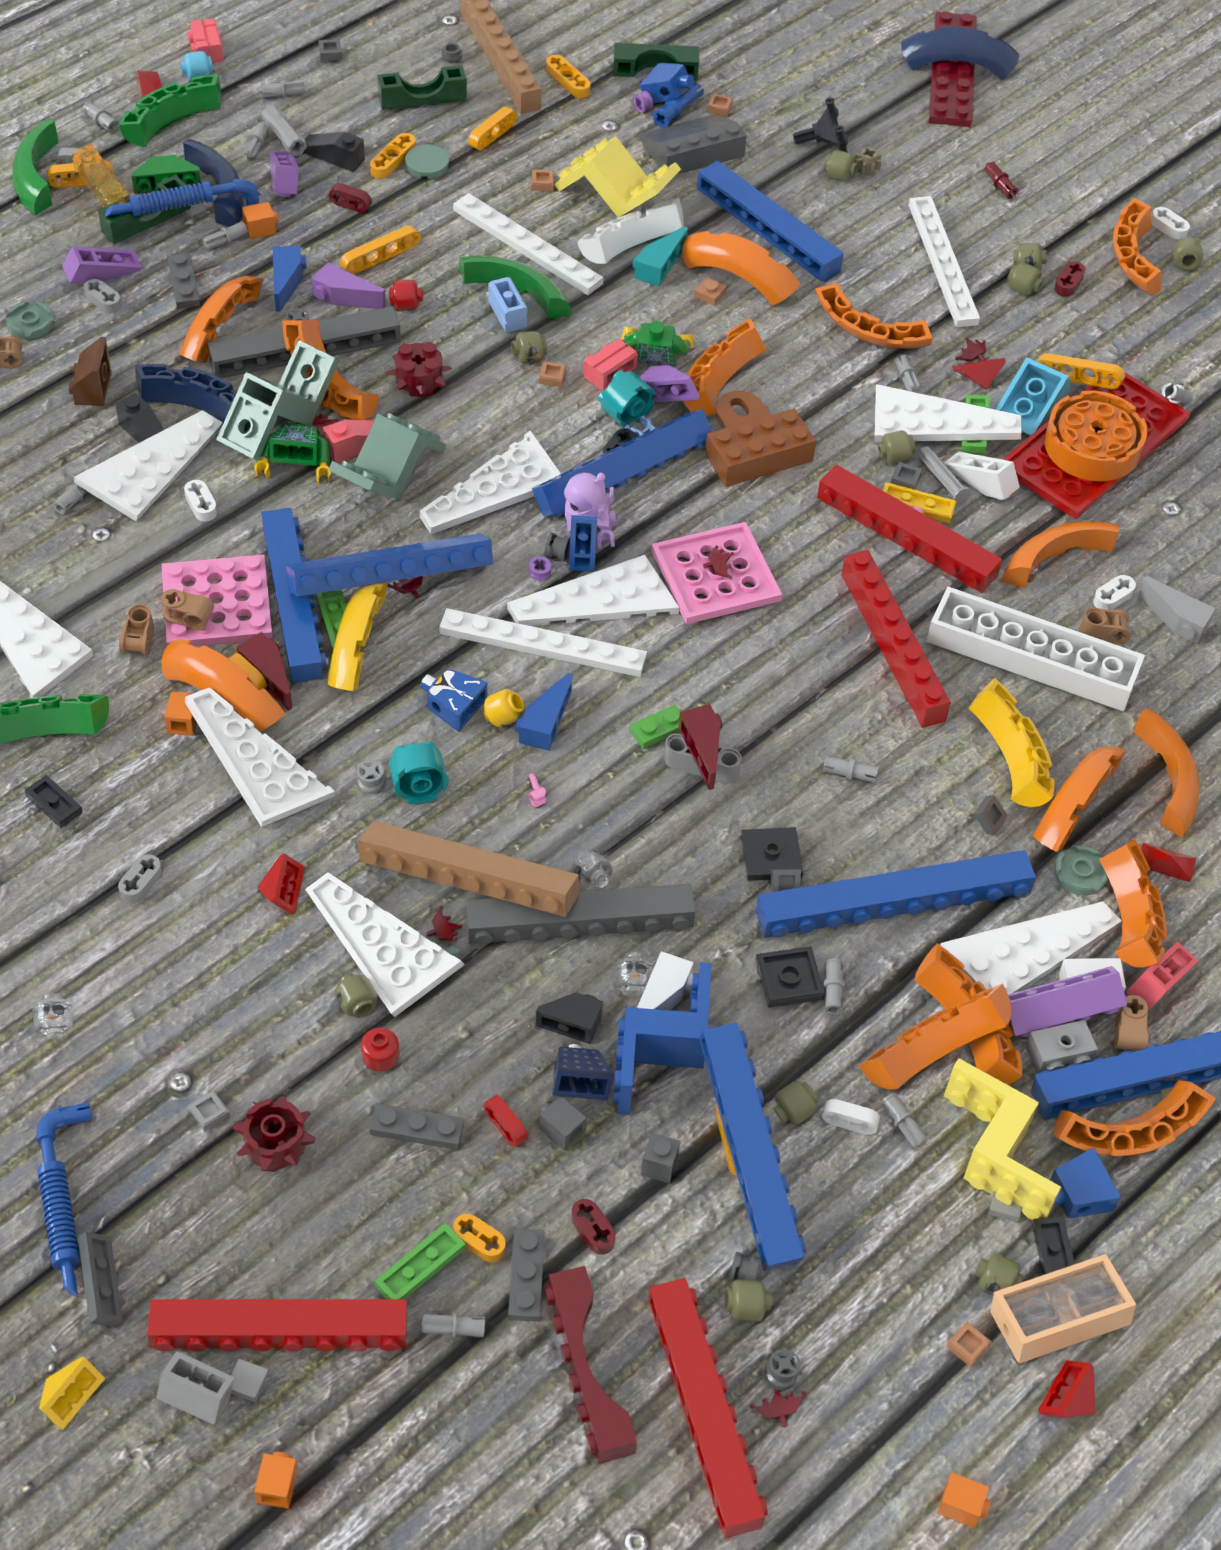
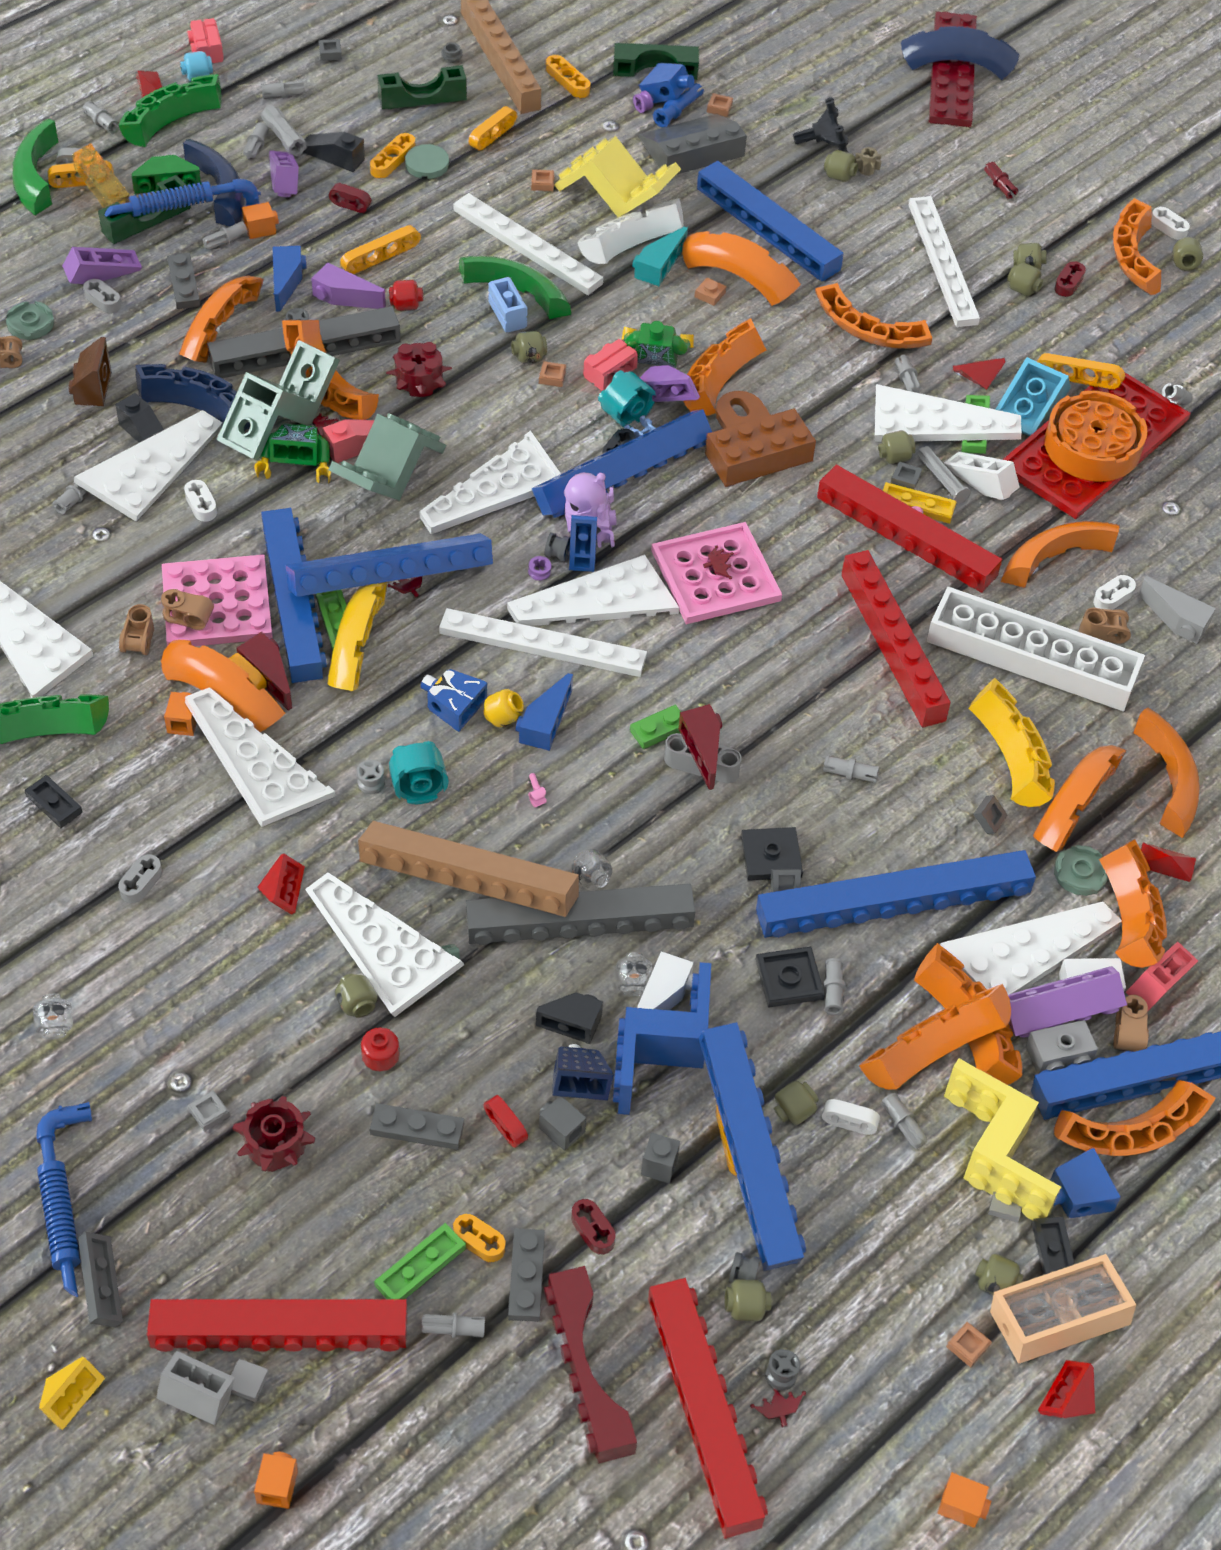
(443, 928): dark red piece -> none
(973, 351): dark red piece -> none

